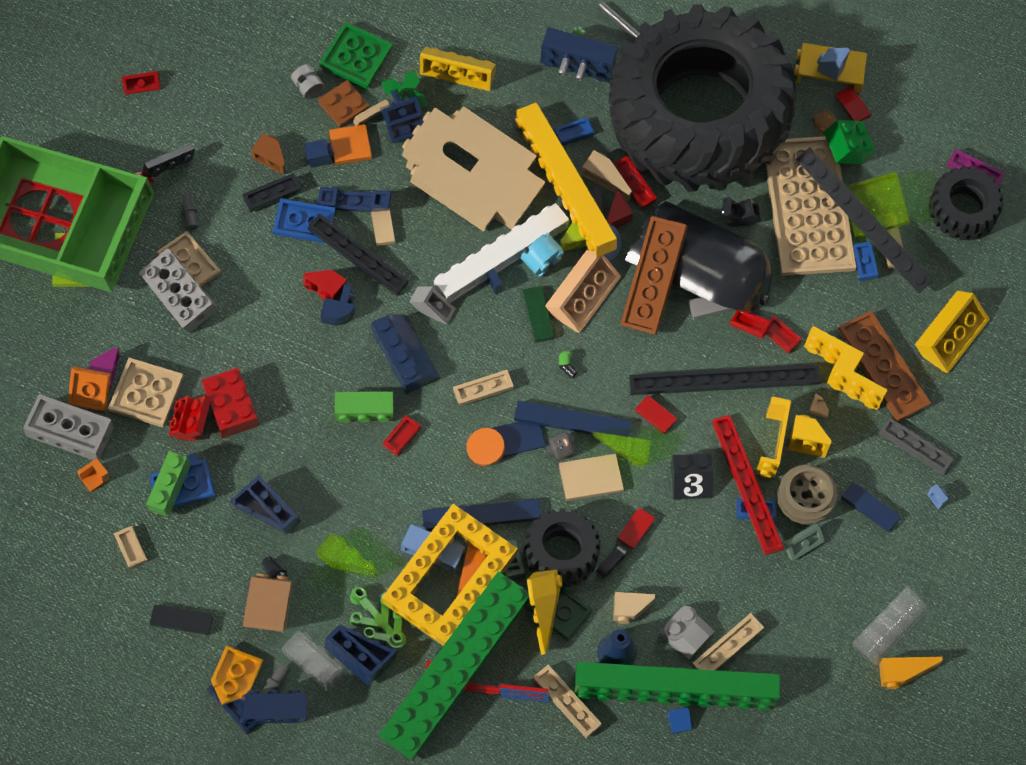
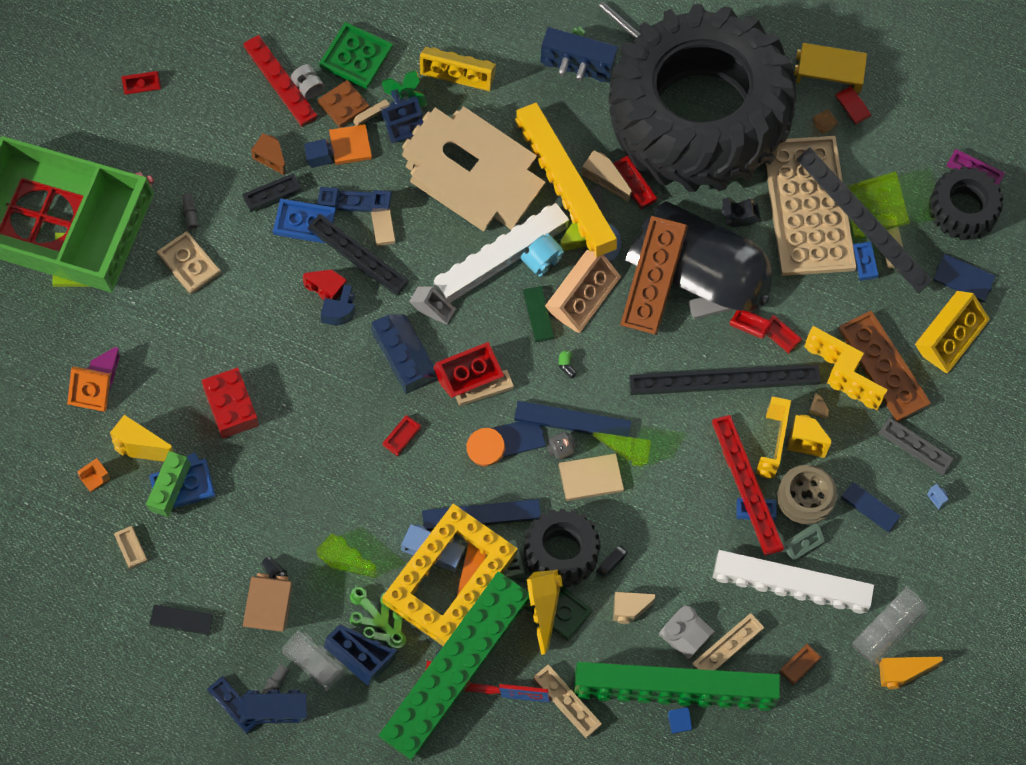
(67, 416): light grey brick -> none
(137, 441): none -> yellow slope
(146, 392): tan plate -> none
(166, 289): light grey brick -> none
(168, 161): black plate -> none
(189, 418): red brick -> none
(235, 674): light orange tile -> none
(265, 505): dark blue wedge -> none
(280, 80): none -> red plate
(363, 406): bright green brick -> none
(468, 370): none -> red slope
(494, 281): dark blue tile -> none
(574, 131): blue tile -> none
(617, 648): dark blue cone -> none
(620, 212): red slope -> none
(636, 528): red tile -> none
(655, 414): red tile -> none
(692, 476): black slope -> none
(793, 581): none -> white brick
(800, 664): none -> dark orange tile
(833, 62): medium blue slope -> none
(849, 142): green brick -> none
(964, 277): none -> dark blue piece

